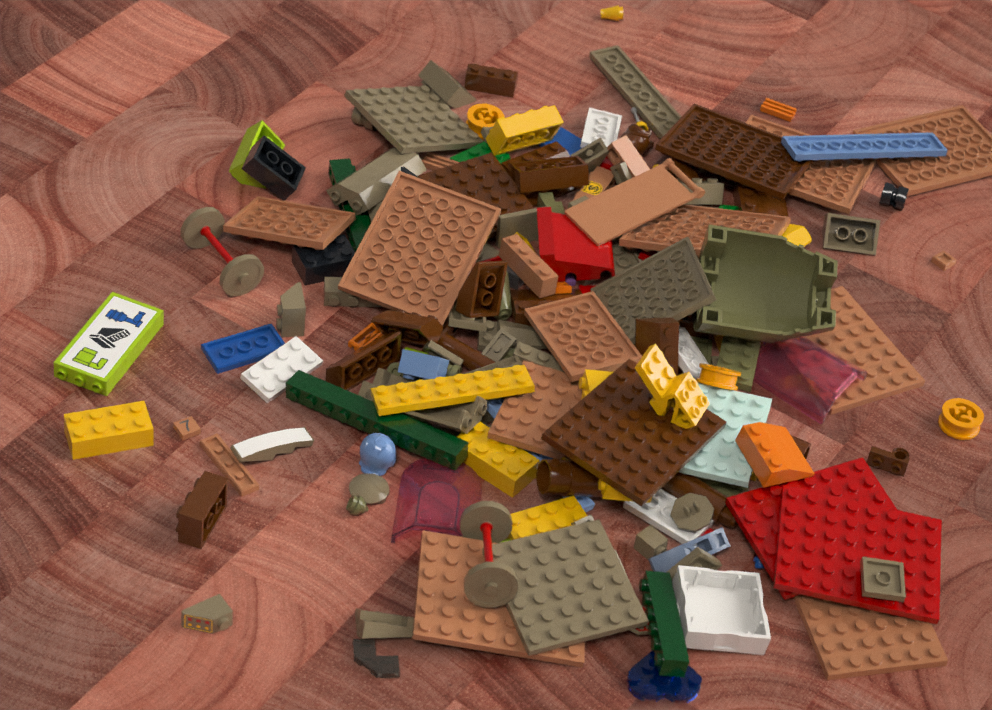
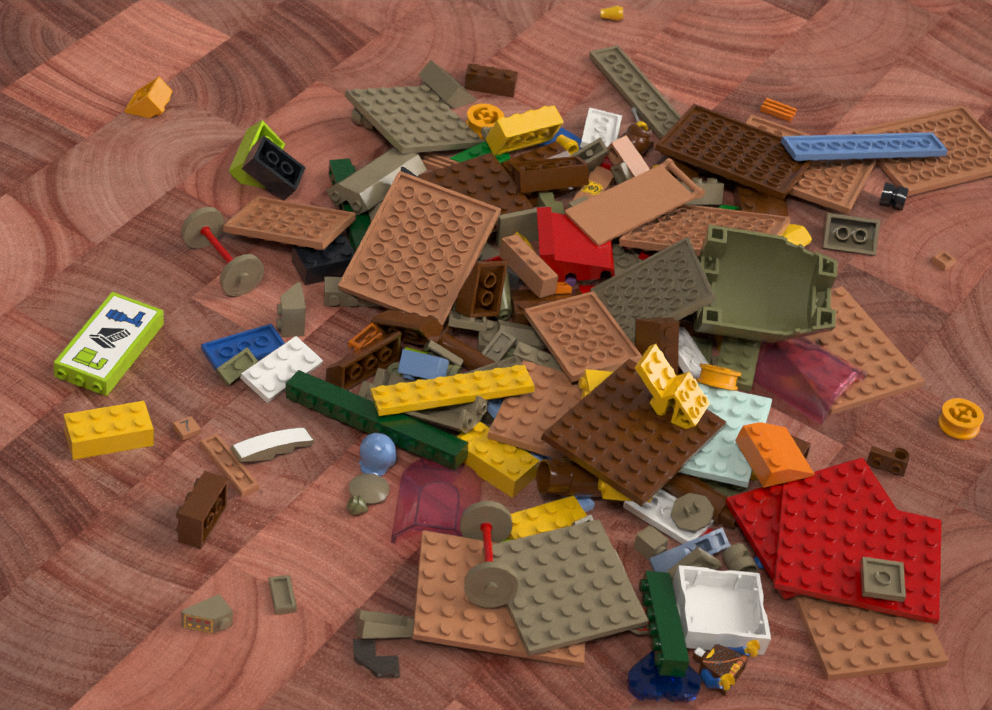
(149, 99): none -> light orange slope
(236, 365): none -> olive plate
(282, 594): none -> dark tan tile
(569, 144): none -> yellow cone
(724, 664): none -> torso
(739, 559): none -> dark tan wheel

